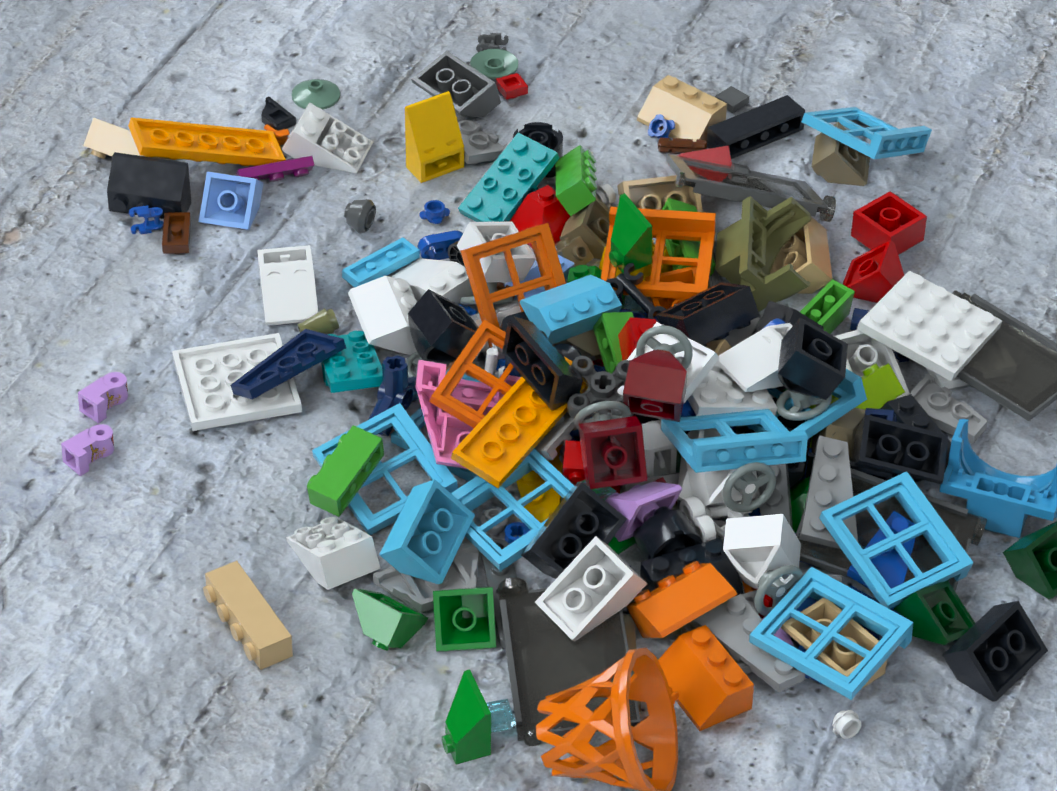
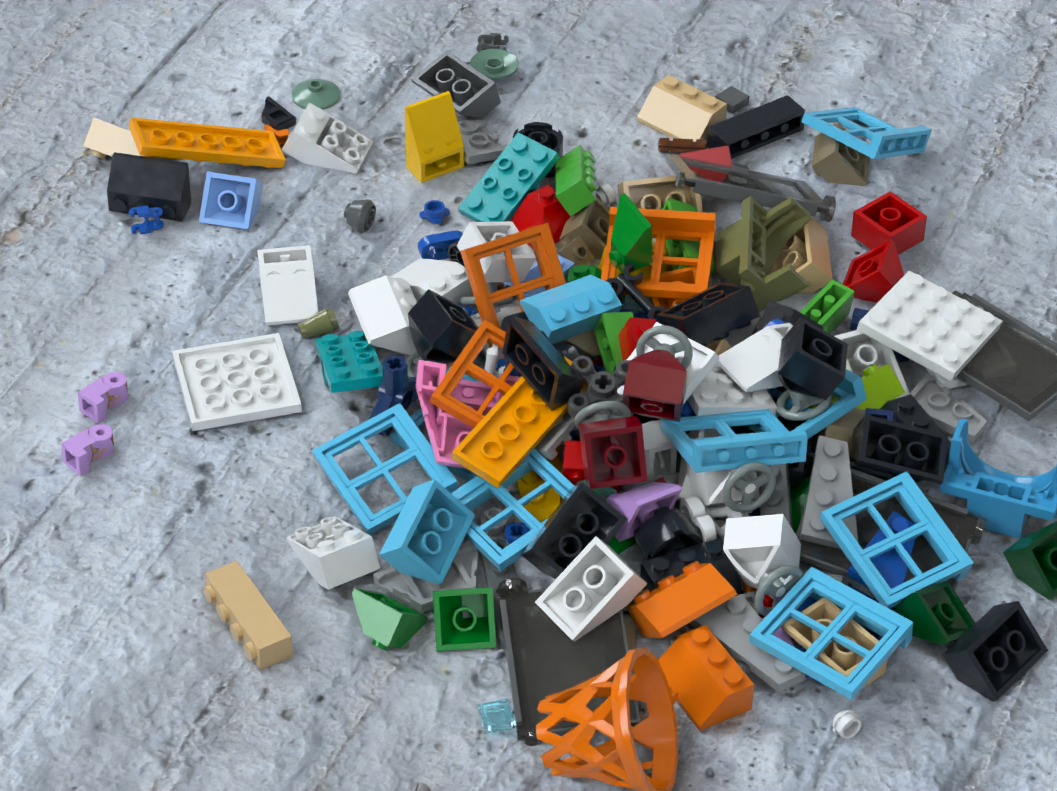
(176, 233): reddish brown plate -> none
(277, 170): magenta plate -> none
(288, 361): dark blue wing -> none
(345, 470): bright green brick -> none
(381, 262): medium azure plate -> none
(468, 723): green slope -> none
(511, 86): red plate -> none
(656, 123): plate -> none

